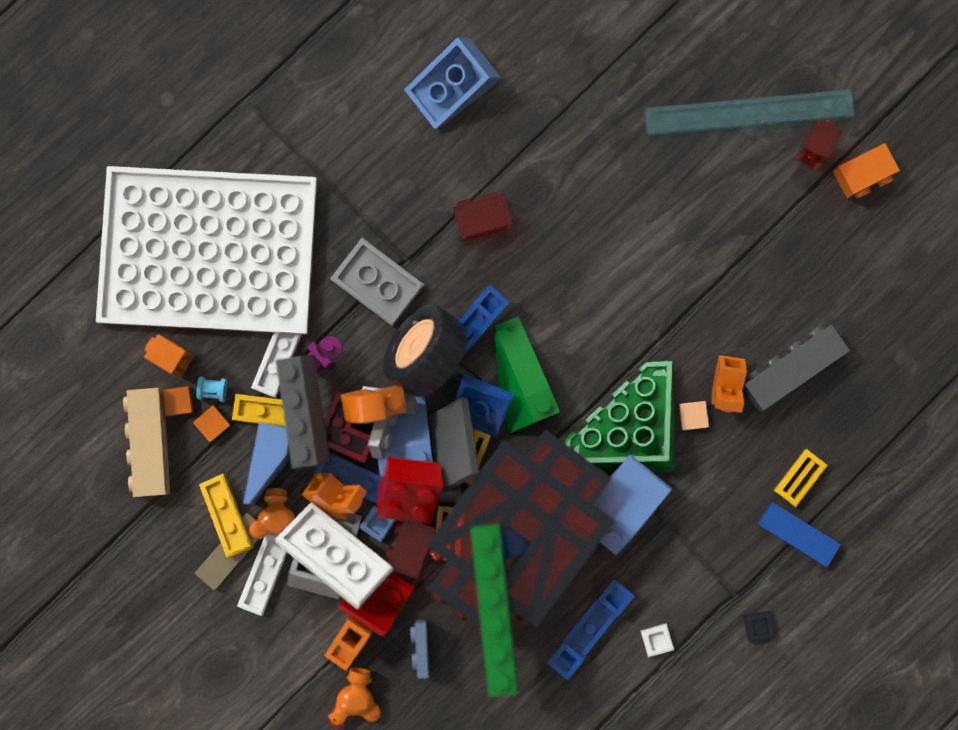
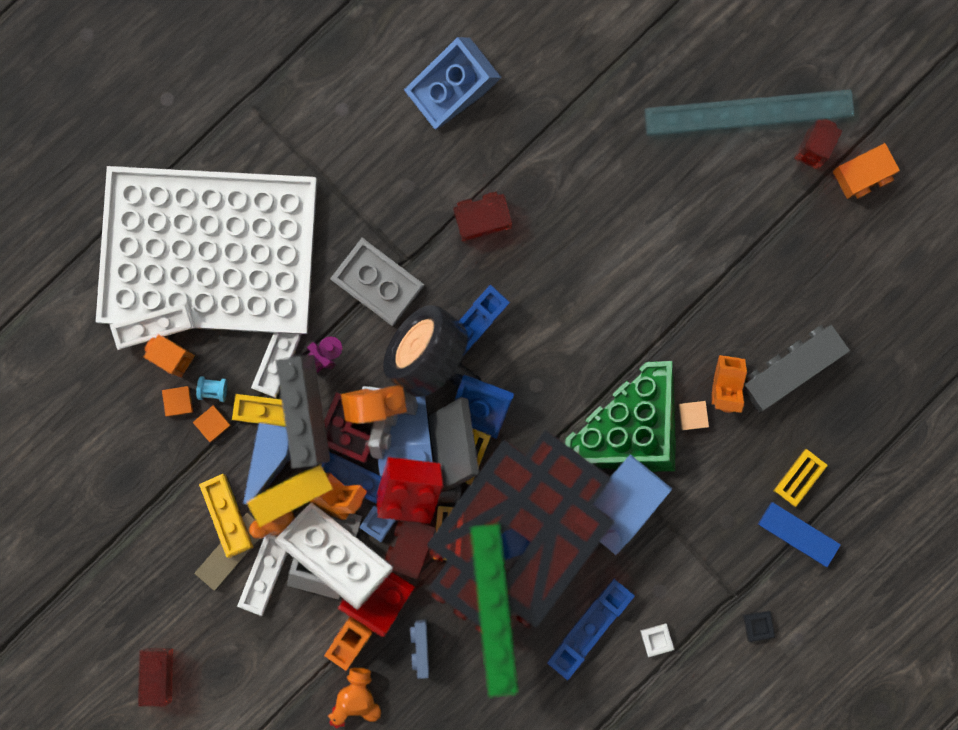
(144, 327): none -> white tile
(147, 442): tan brick -> none
(155, 676): none -> clear red brick
(289, 495): none -> yellow tile
(522, 375): green wedge -> none

